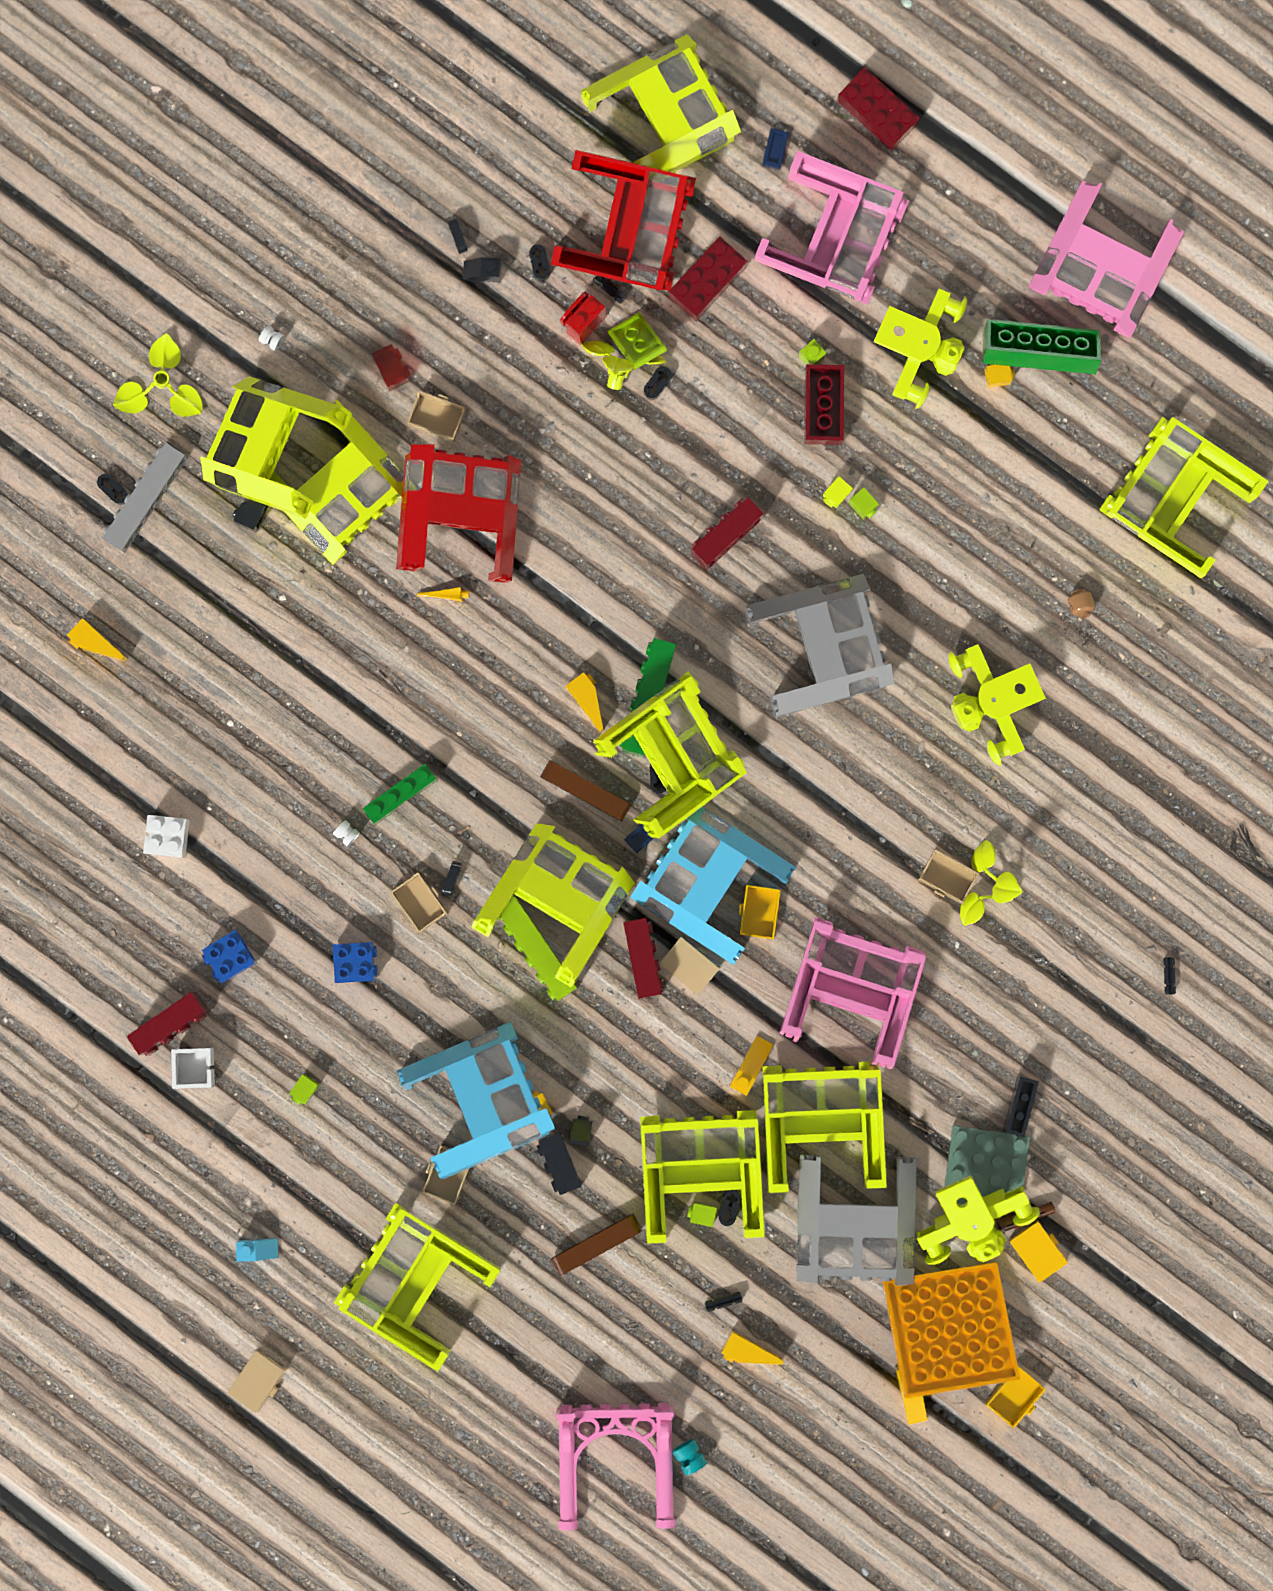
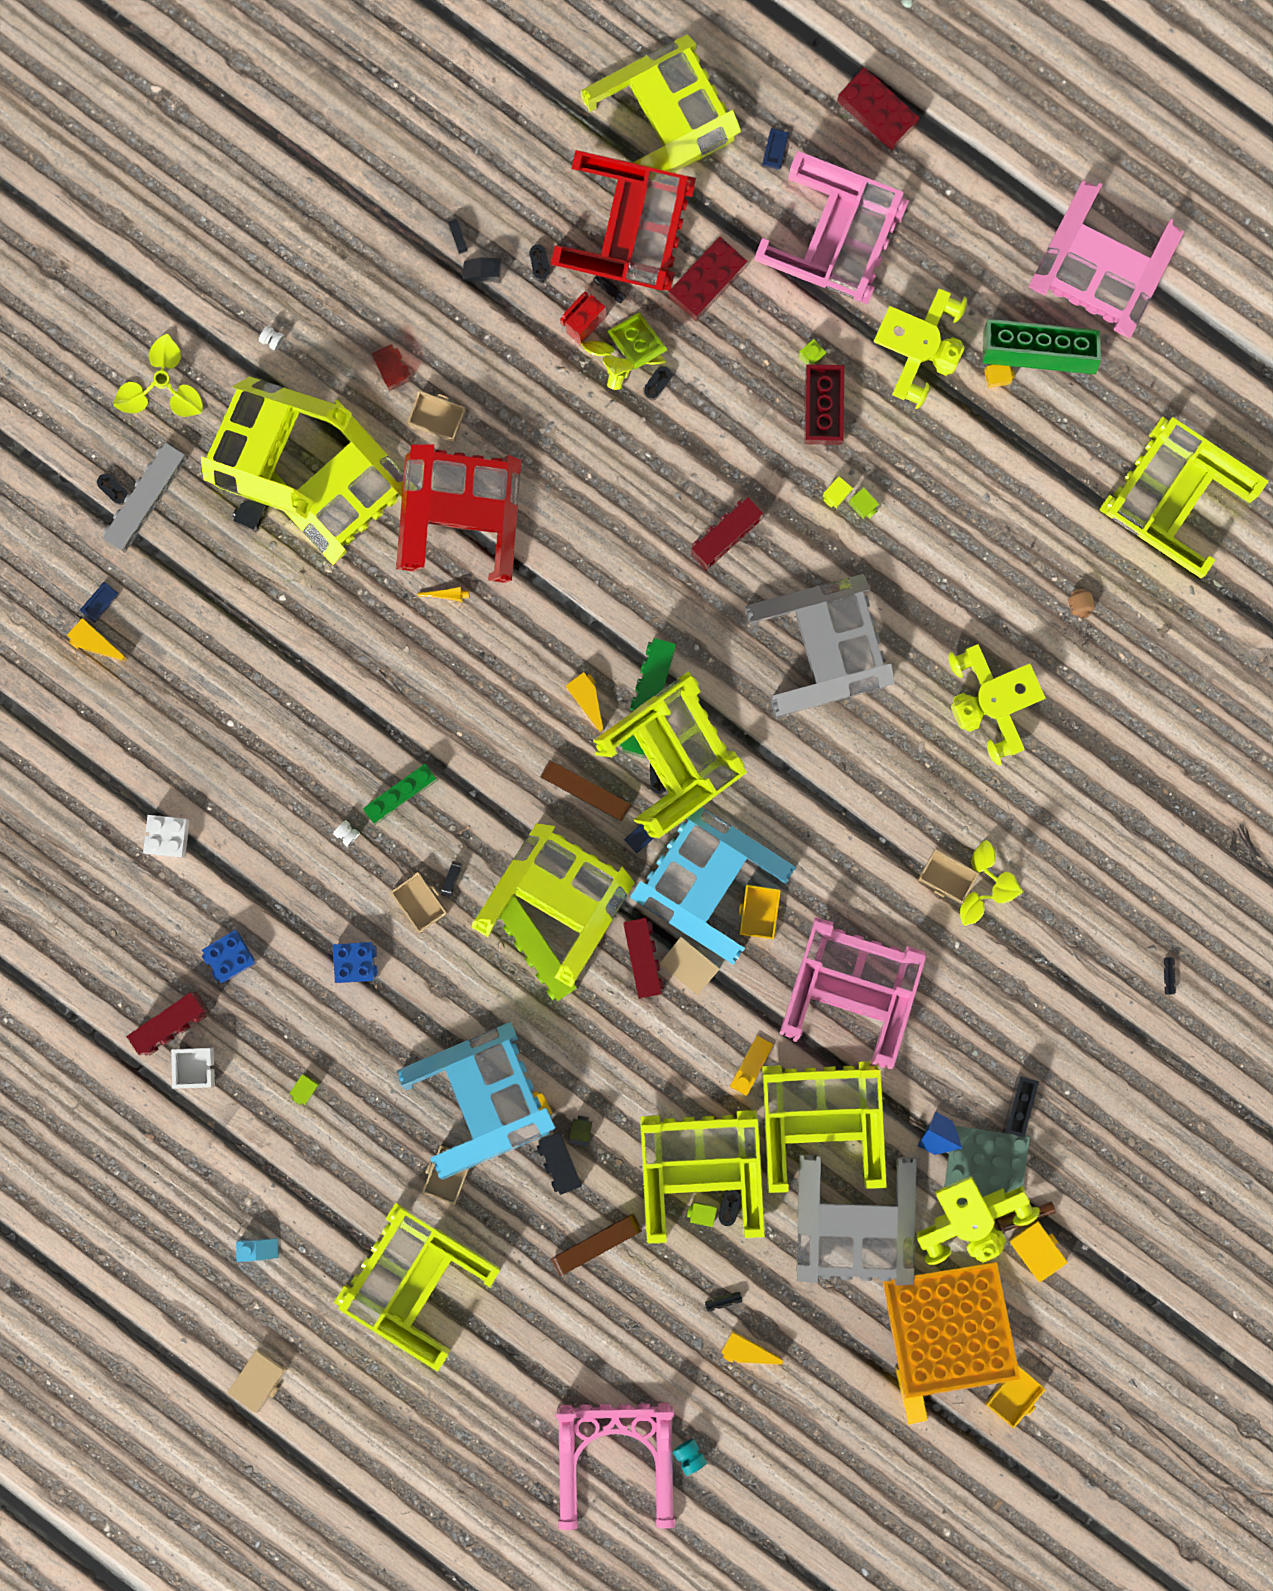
(99, 602): none -> dark blue tile
(940, 1136): none -> blue slope

